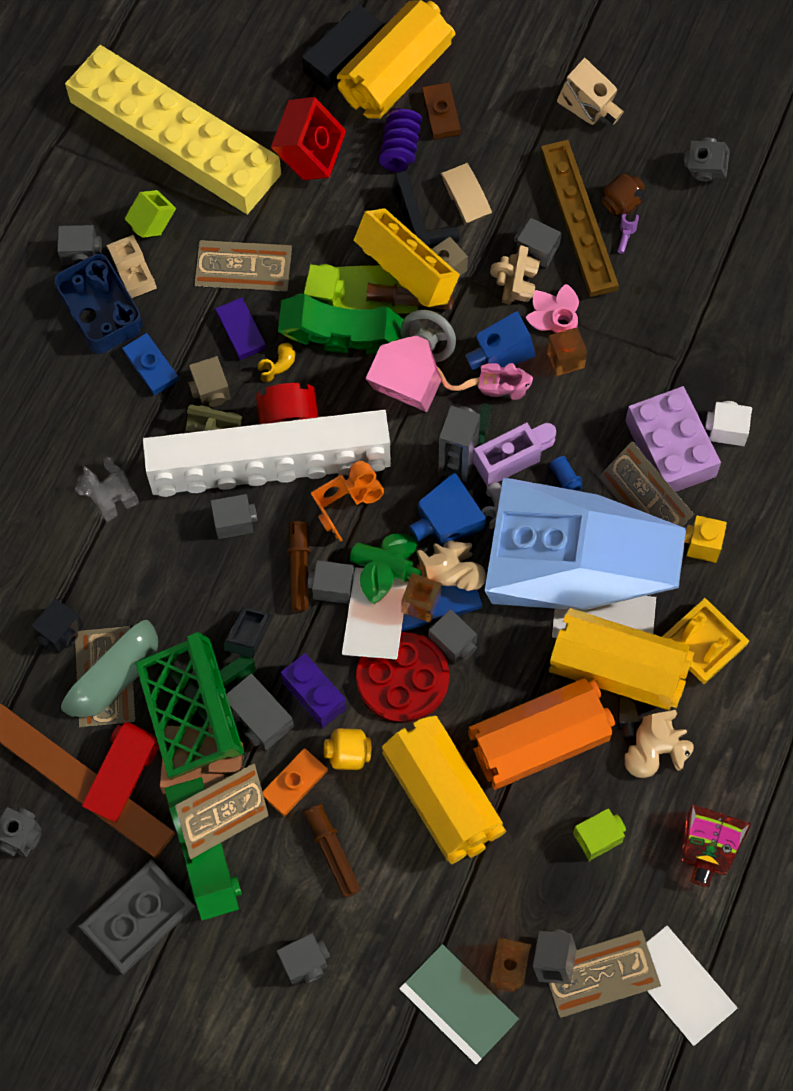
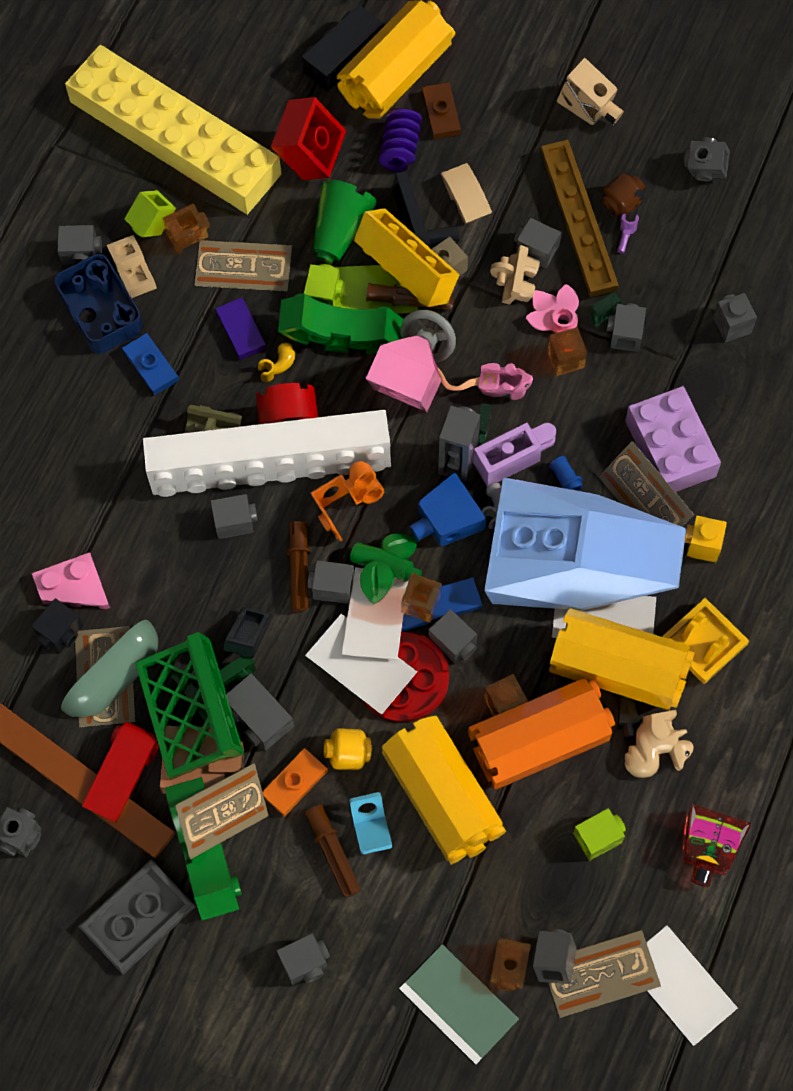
(72, 583): none -> bright pink wing
(109, 491): clear animal -> none
(186, 227): none -> clear orange brick
(209, 382): dark tan brick -> none
(313, 690): dark purple brick -> none
(338, 219): none -> green cone
(370, 678): none -> white sticker
(372, 826): none -> medium azure bracket
(446, 568): tan animal -> none
(503, 343): blue torso -> none
(504, 695): none -> clear orange brick
(602, 309): none -> clear green tile
(627, 327): none -> dark grey brick
(729, 423): white brick -> none
(734, 317): none -> dark grey brick

